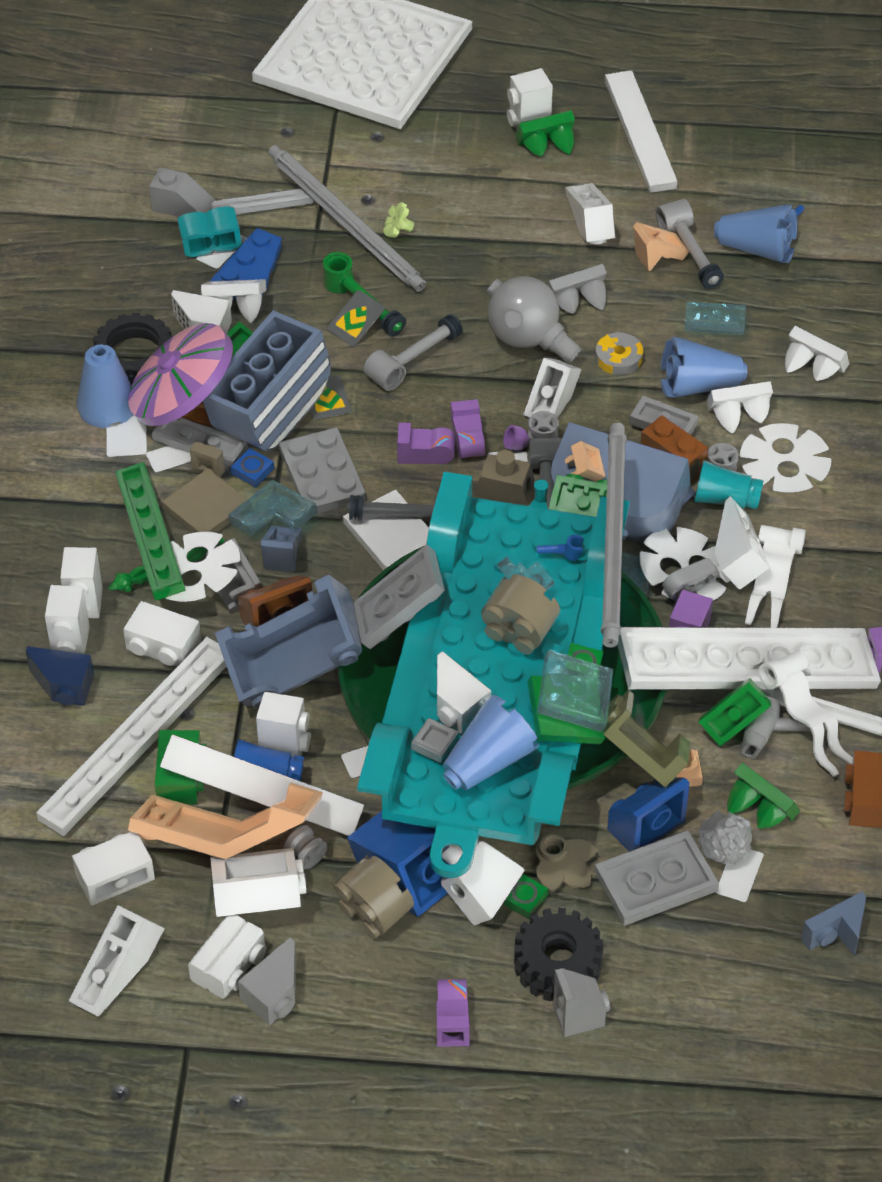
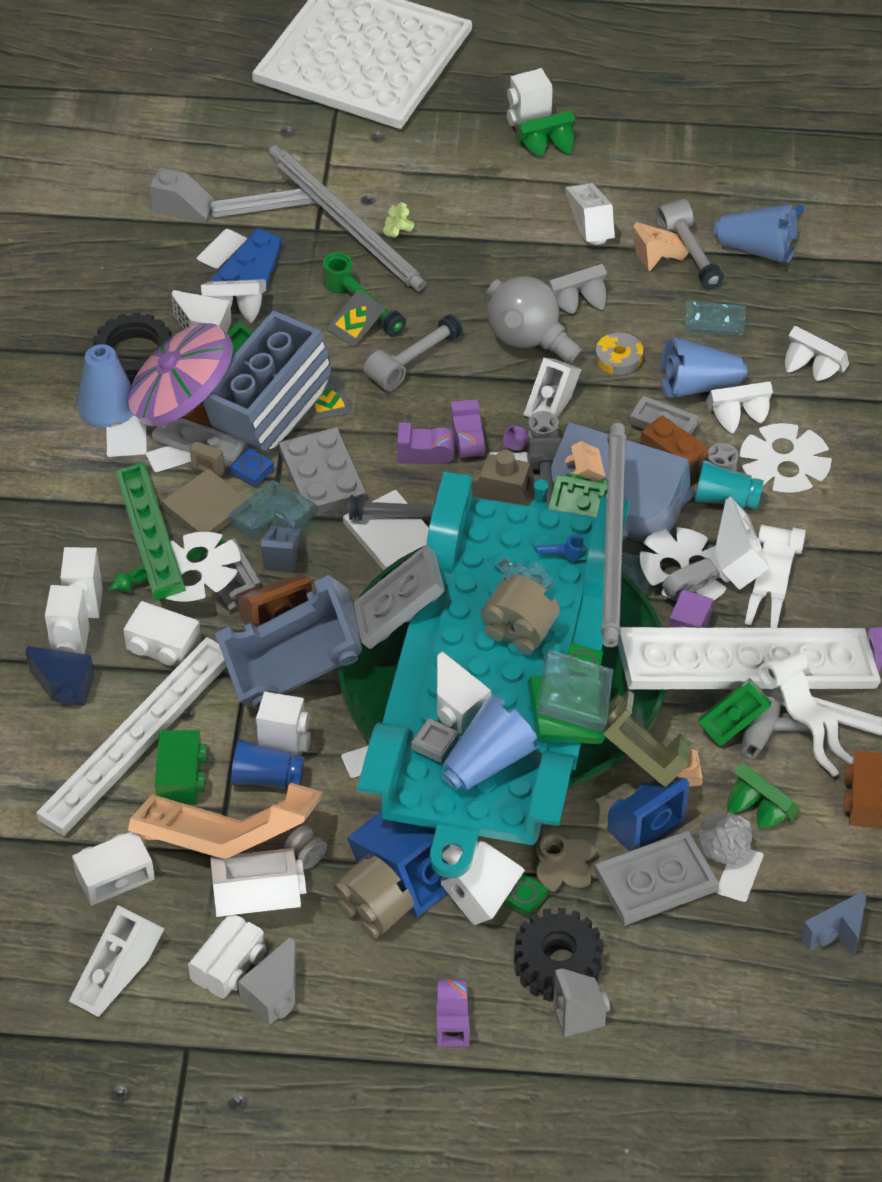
(209, 231): teal brick -> none
(255, 783): white tile -> none
(641, 132): white tile -> none

